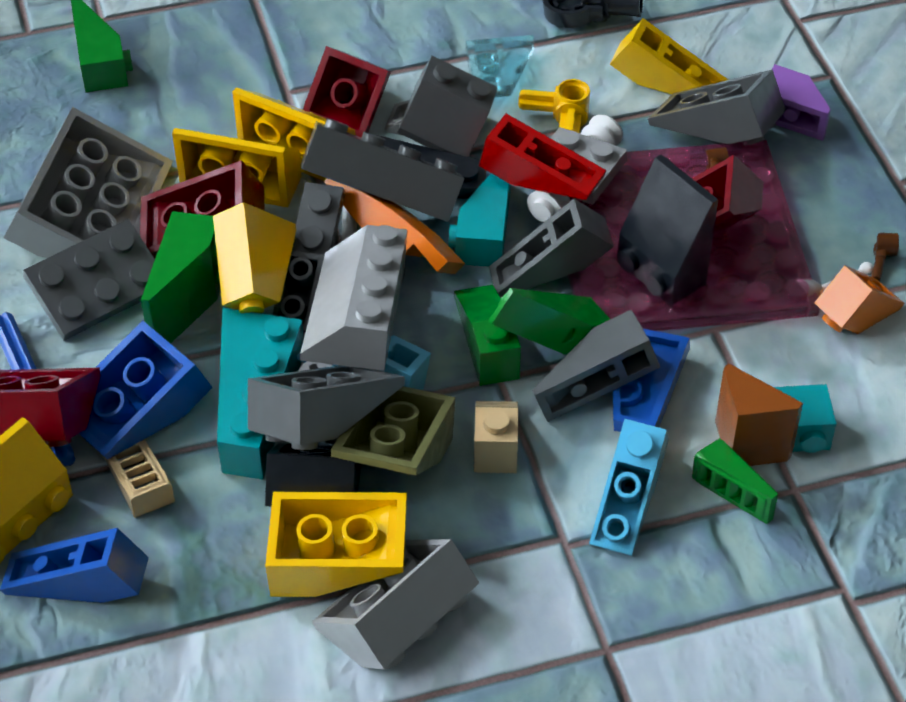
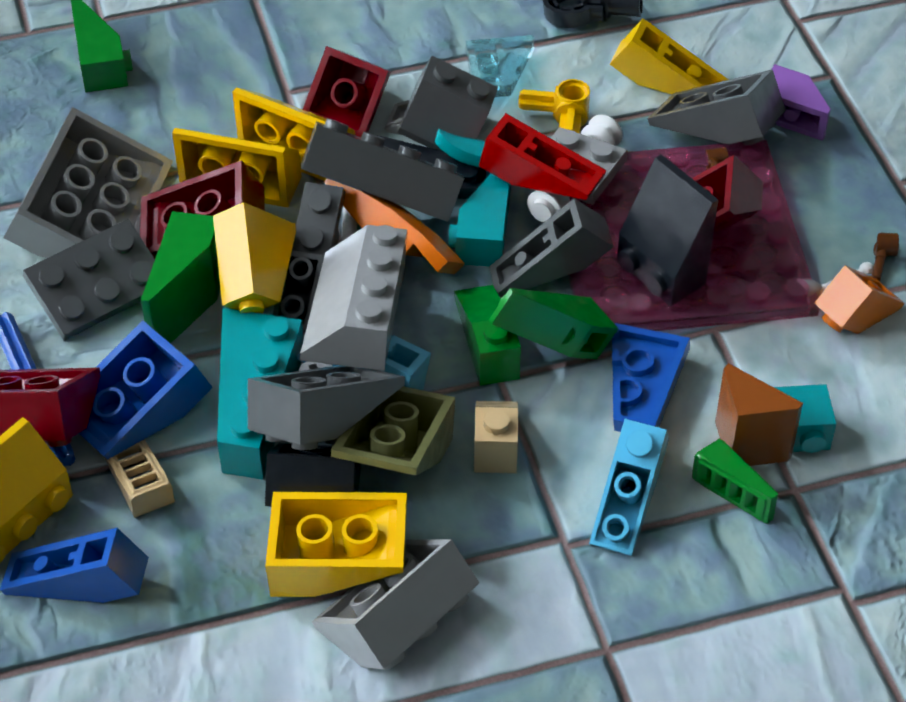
(460, 148): none -> teal arm
(597, 365): dark grey slope -> none

